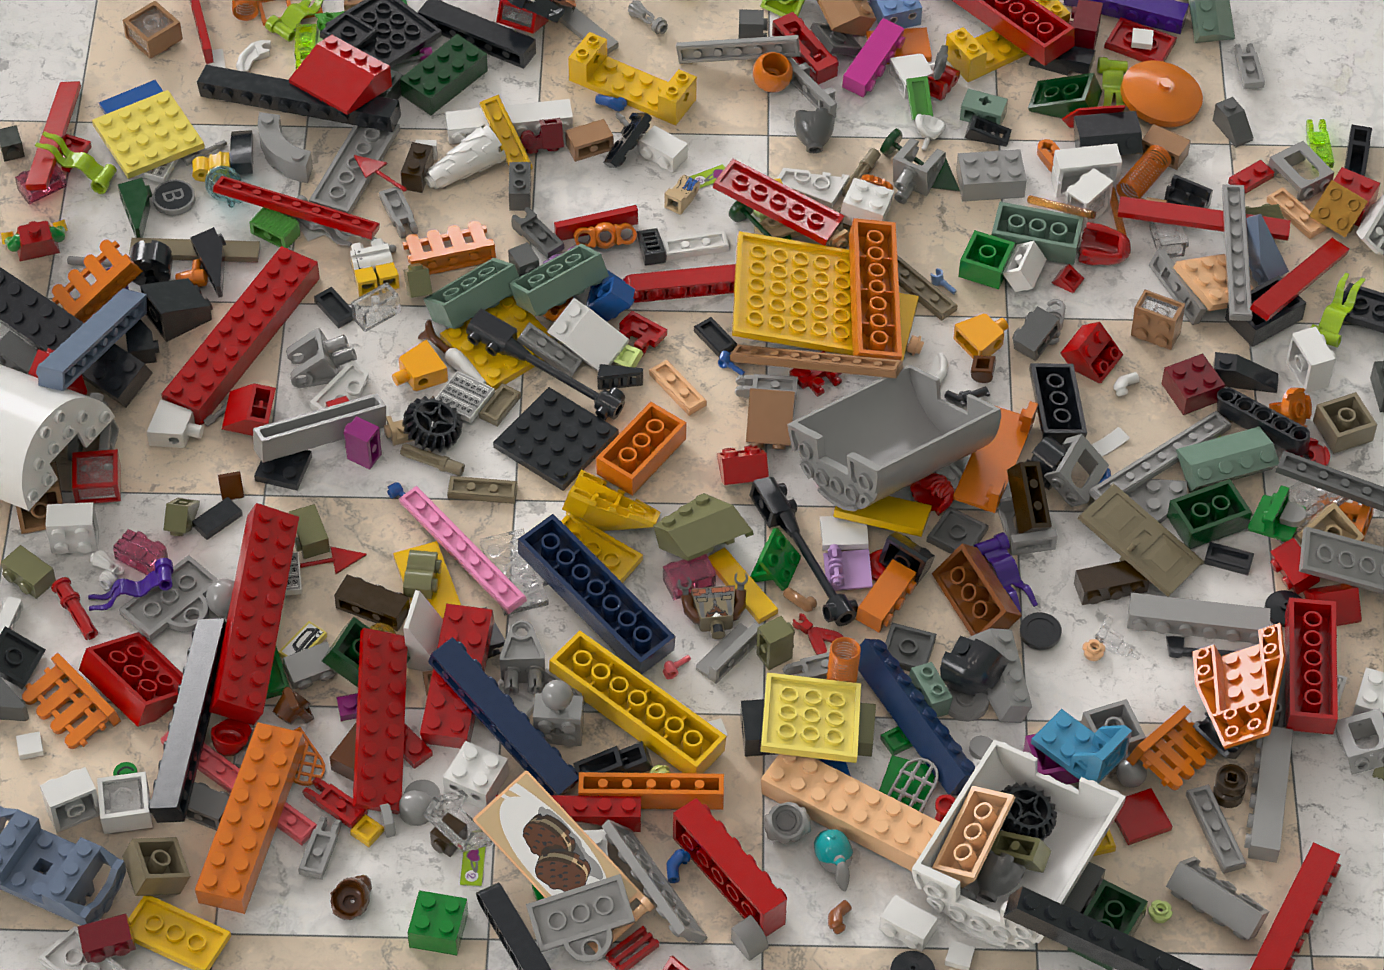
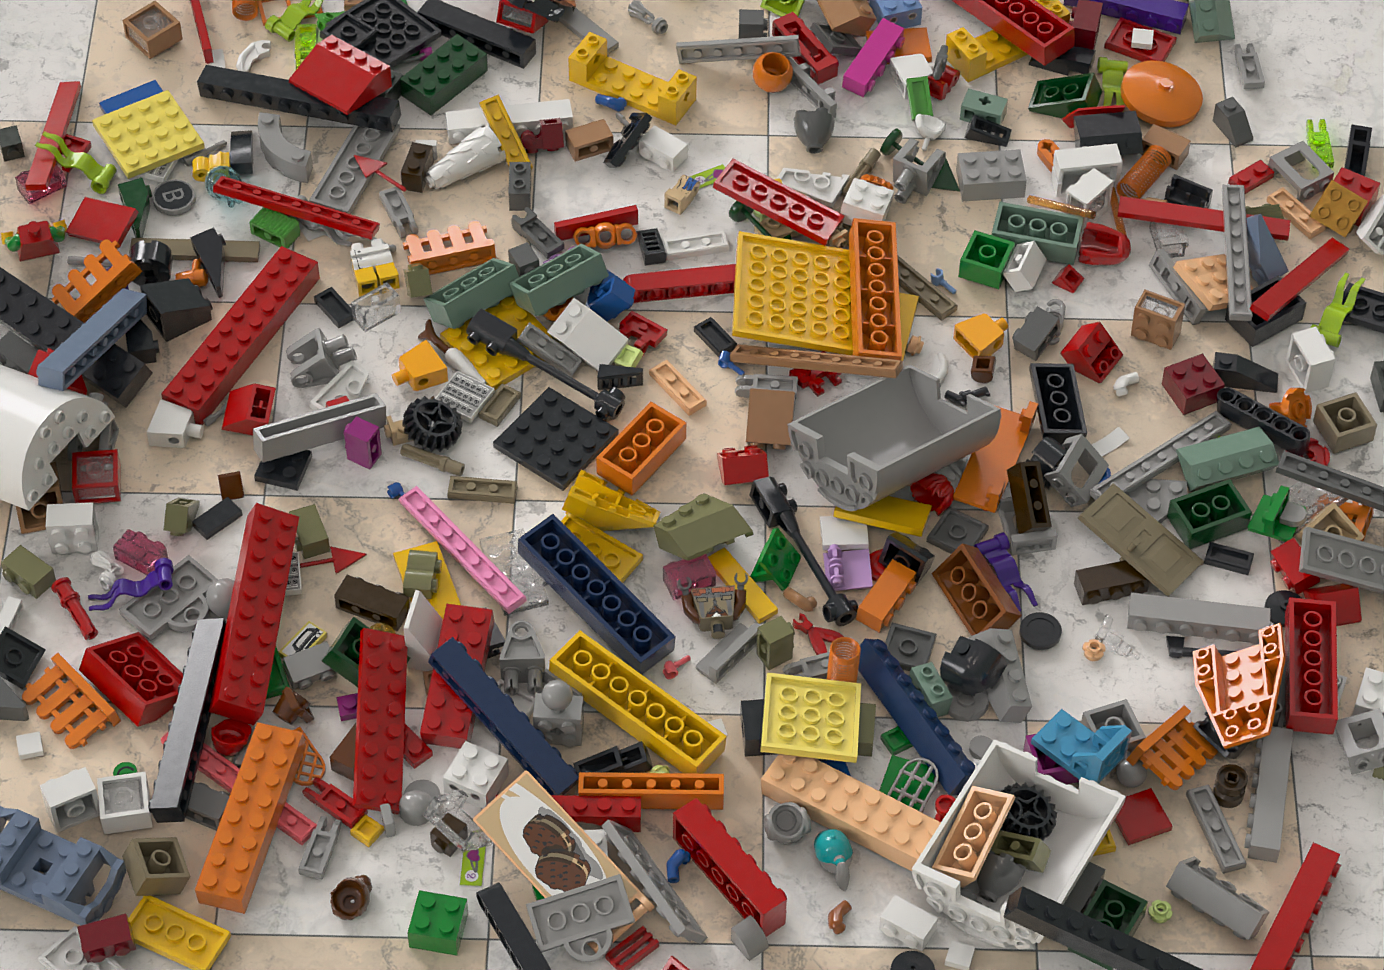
(101, 221): none -> red tile

